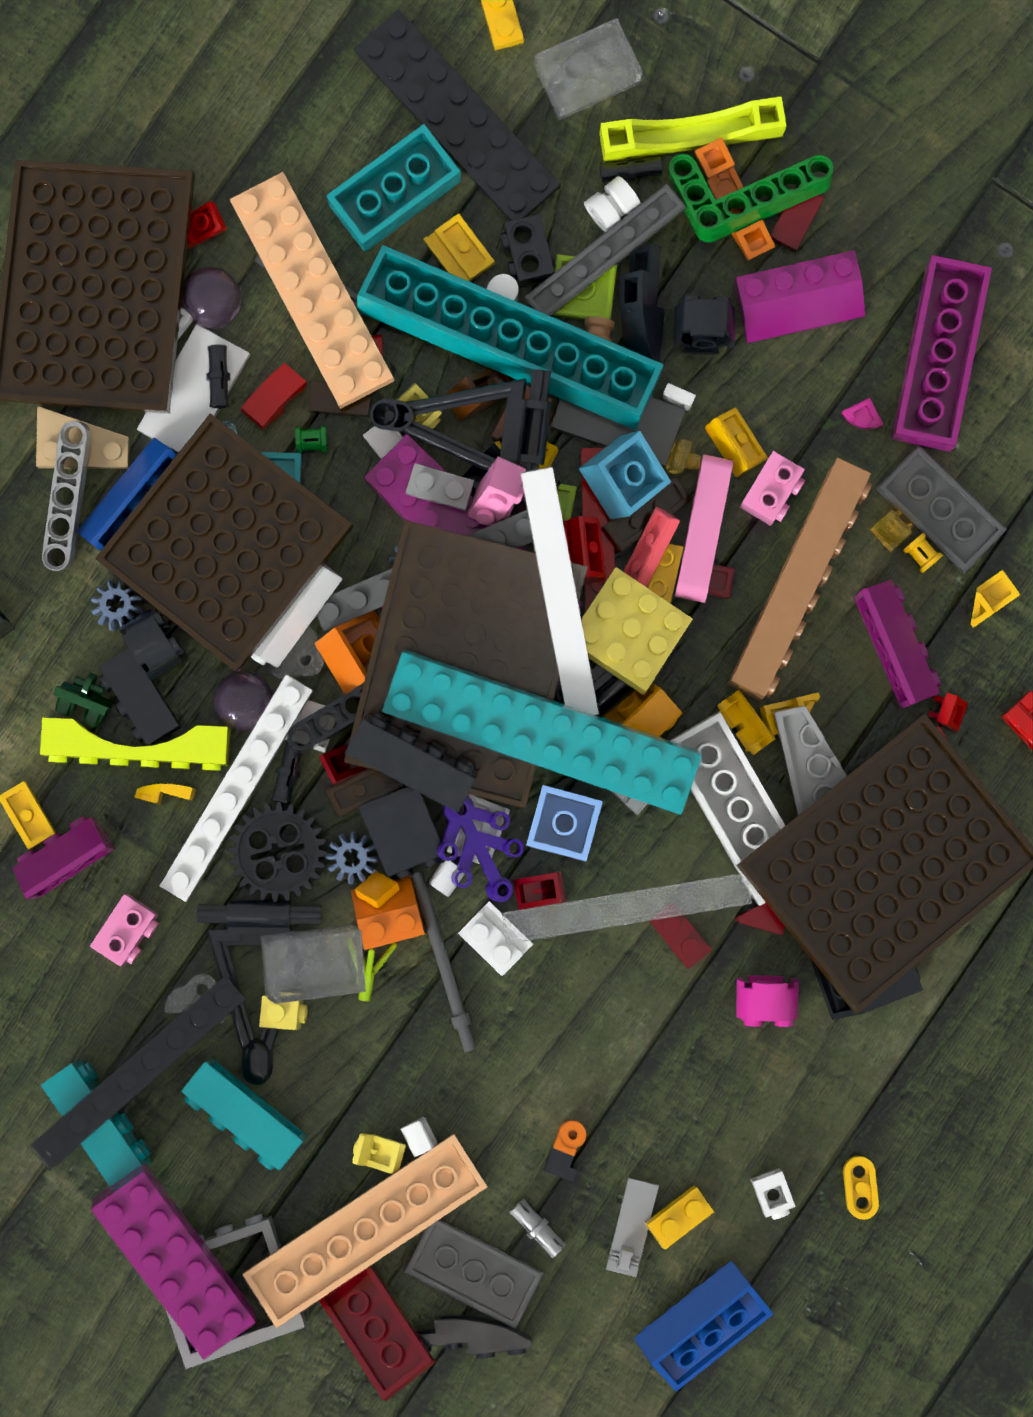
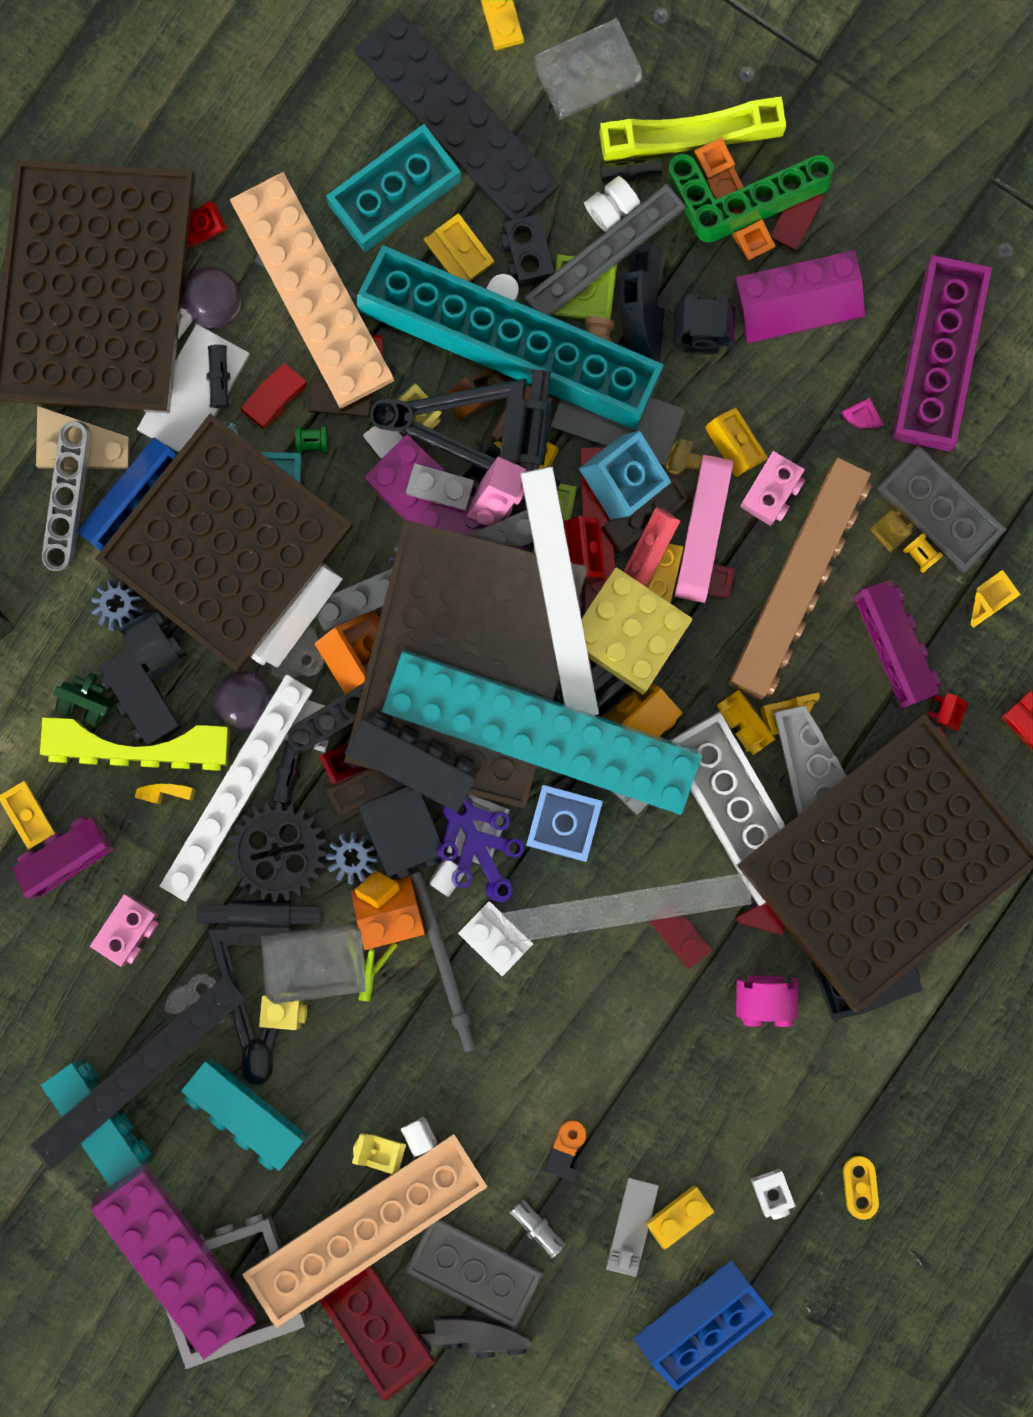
(539, 890): dark red slope -> none
(678, 397): white tile -> none

